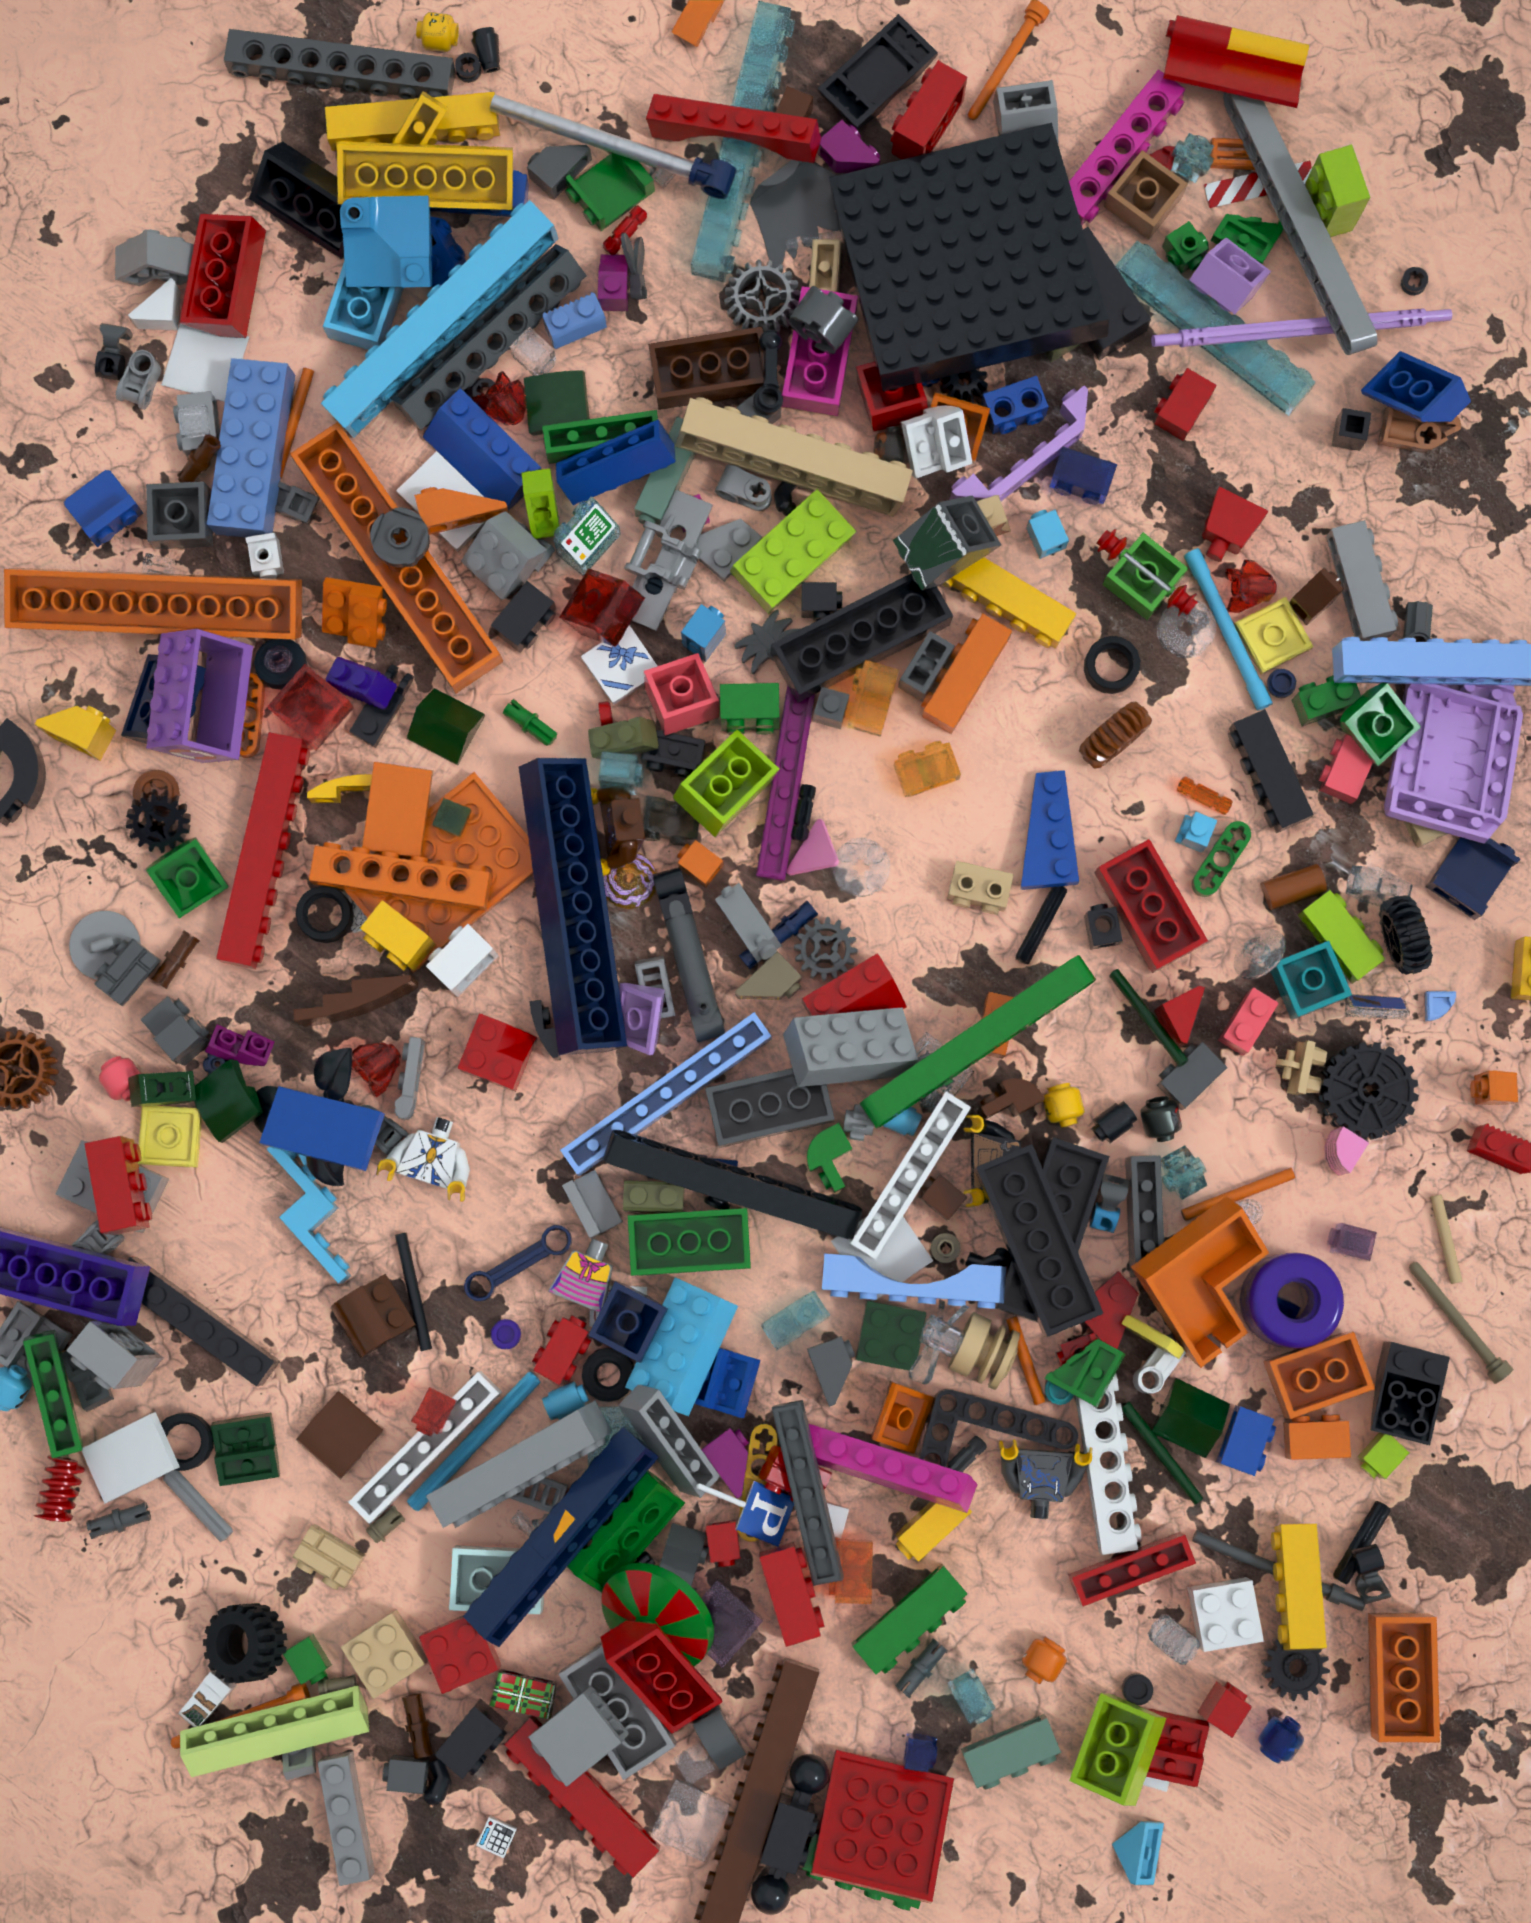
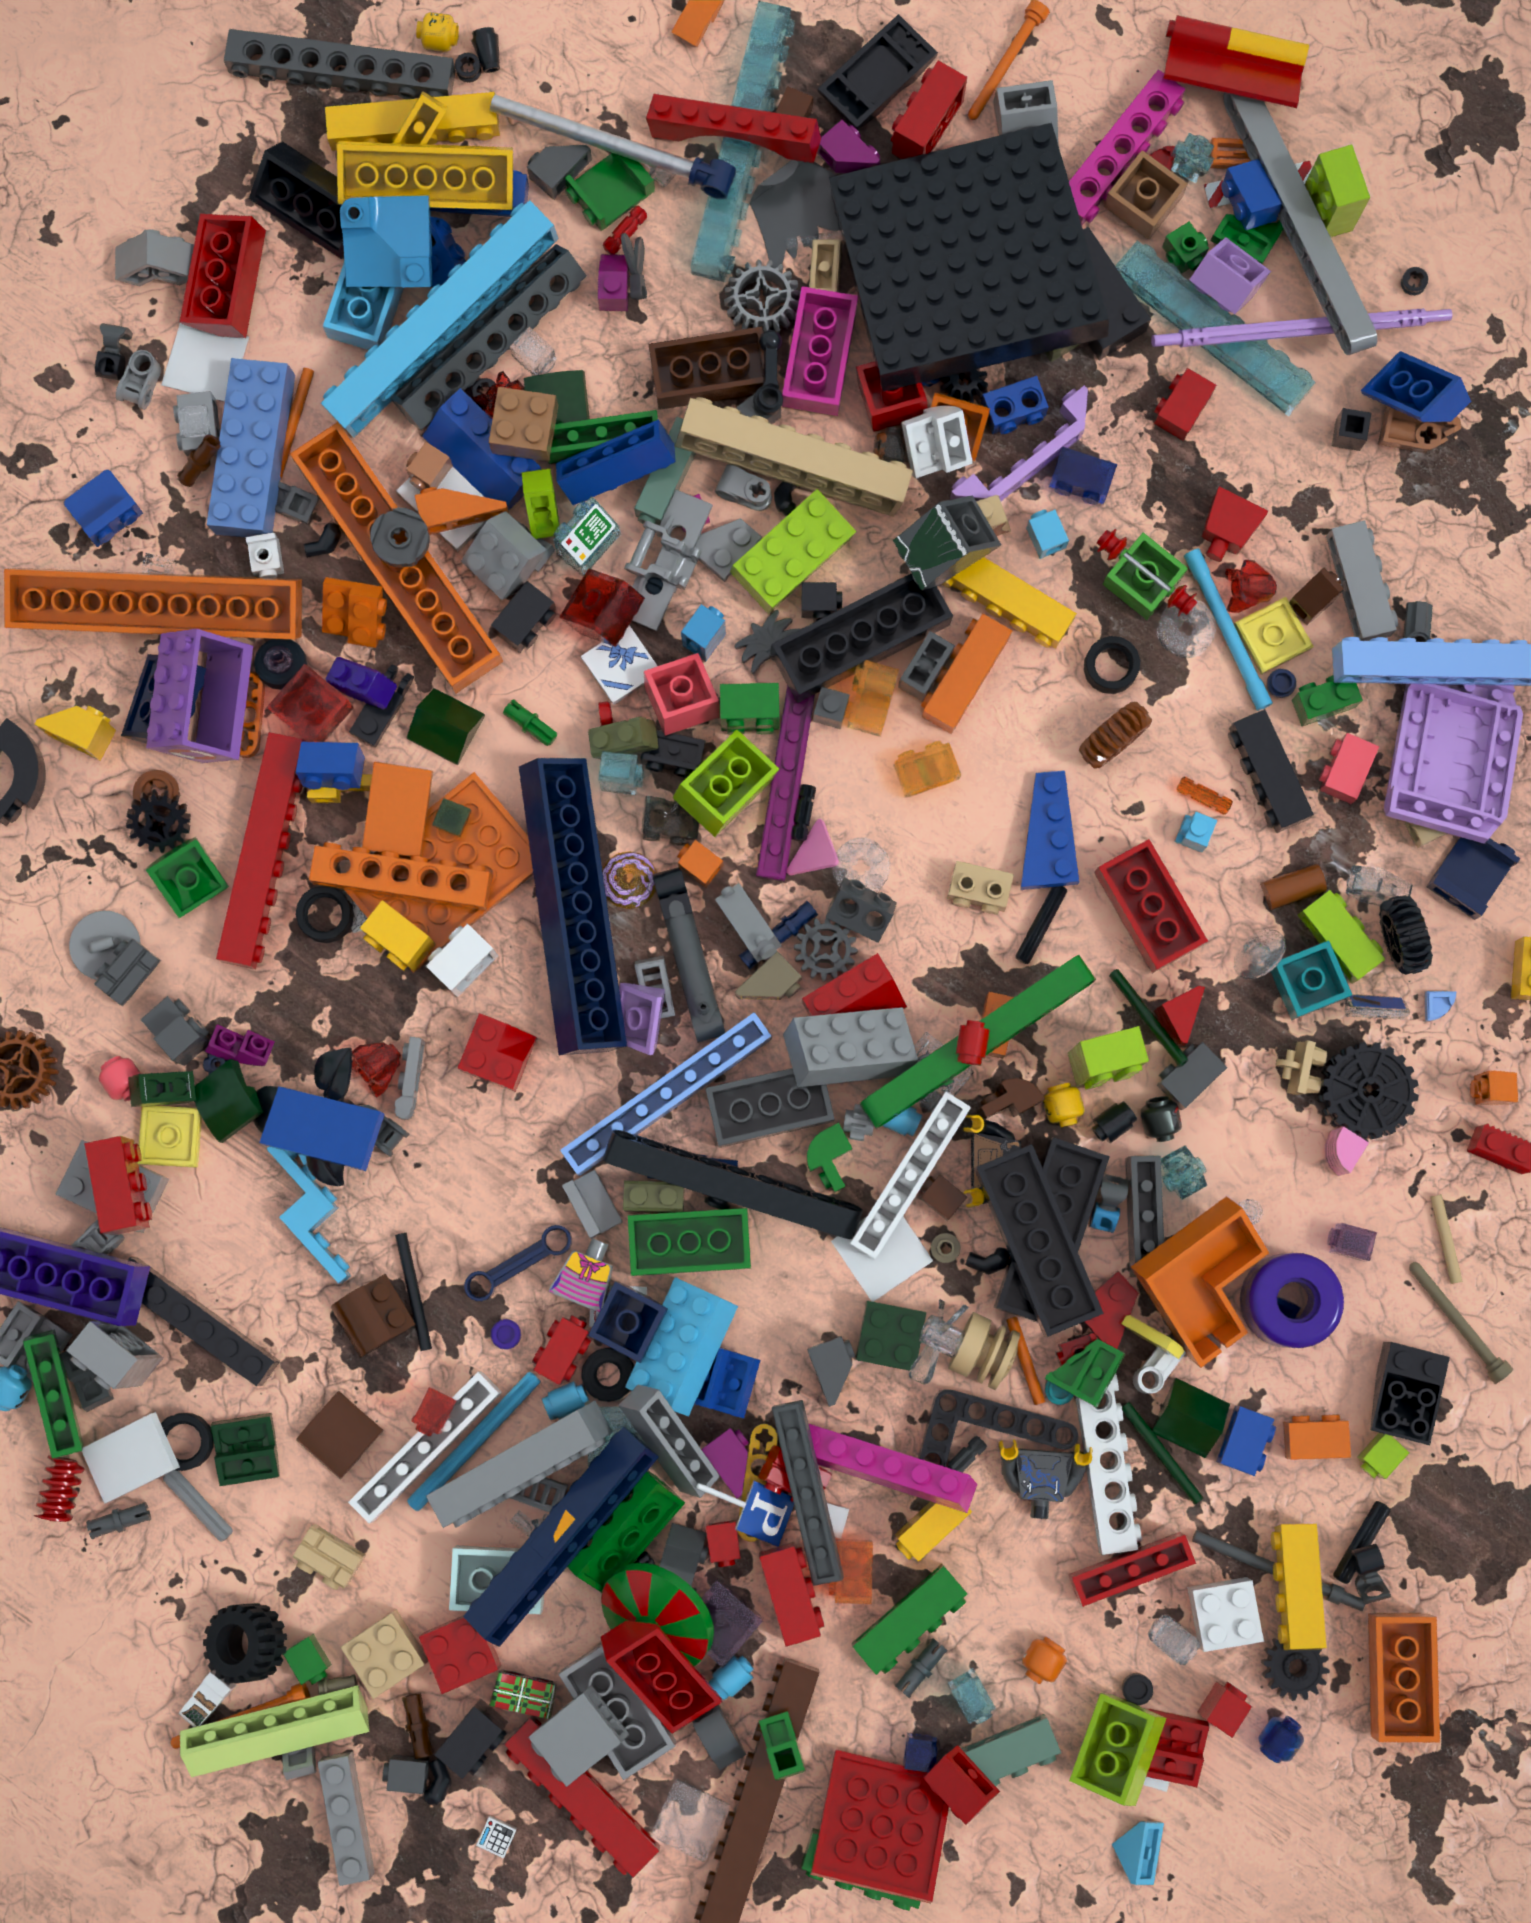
(159, 310): white slope -> none
(175, 959): reddish brown pin -> none
(178, 515): dark grey brick -> none
(326, 543): none -> black arm
(330, 765): none -> blue brick
(364, 998): reddish brown slope -> none
(385, 1524): dark tan pin -> none
(428, 467): none -> nougat brick
(430, 1159): torso -> none
(523, 424): none -> medium nougat brick
(541, 1018): black slope -> none
(574, 320): medium blue brick -> none
(621, 826): reddish brown torso -> none
(694, 1763): clear tile -> none
(732, 1677): none -> medium azure brick
(782, 1746): none -> green brick
(787, 1836): black brick -> none
(795, 1320): clear light blue slope -> none
(823, 320): dark grey brick -> none
(857, 915): none -> dark grey brick
(902, 1417): orange slope -> none
(961, 1785): none -> red brick
(972, 1043): none -> red brick
(975, 1283): light blue arch -> none
(1099, 939): black brick -> none
(1108, 1057): none -> lime brick
(1226, 836): green beam -> none
(1240, 1193): orange bar -> none
(1248, 1021): coral brick -> none
(1251, 194): none -> blue brick
(1319, 1375): orange brick -> none
(1379, 722): green slope -> none

